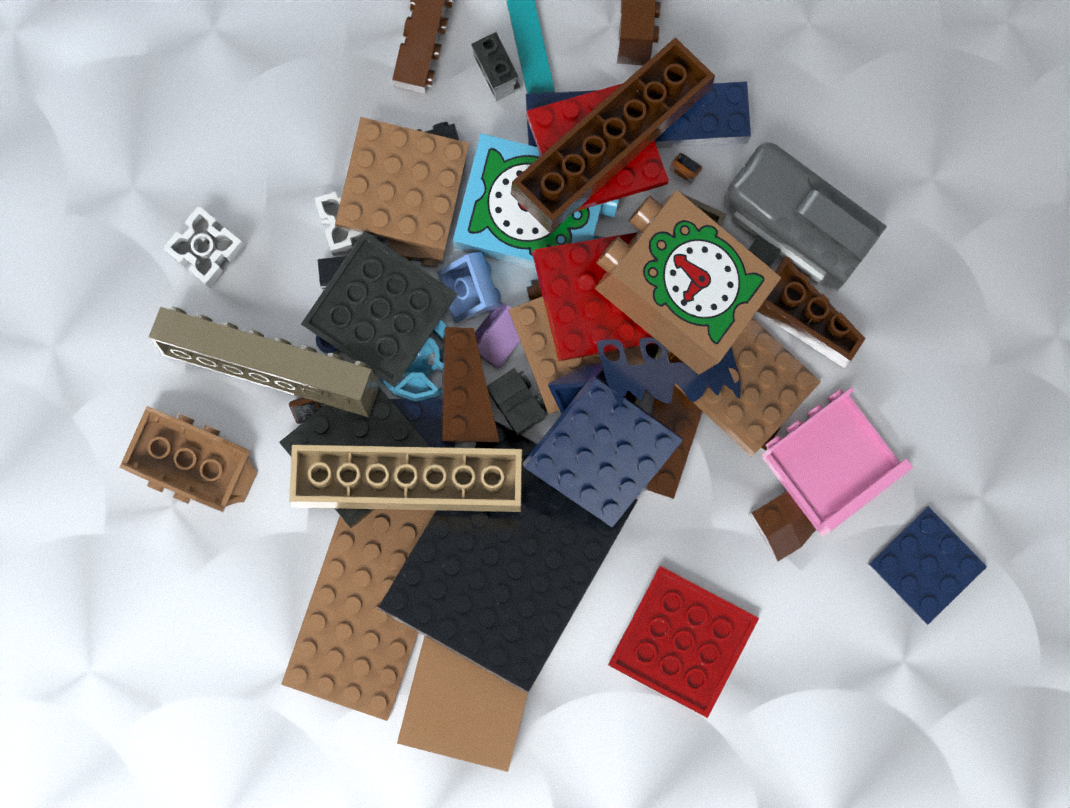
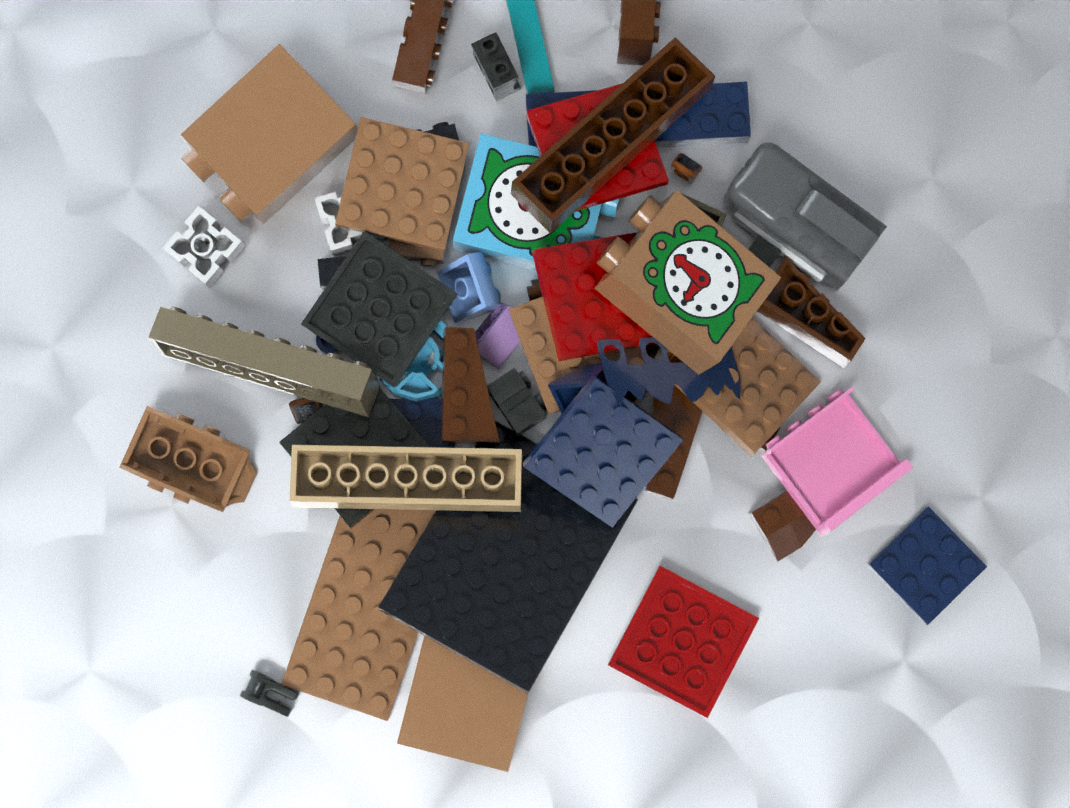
(261, 697): none -> pearl dark grey piece
(268, 136): none -> medium nougat brick

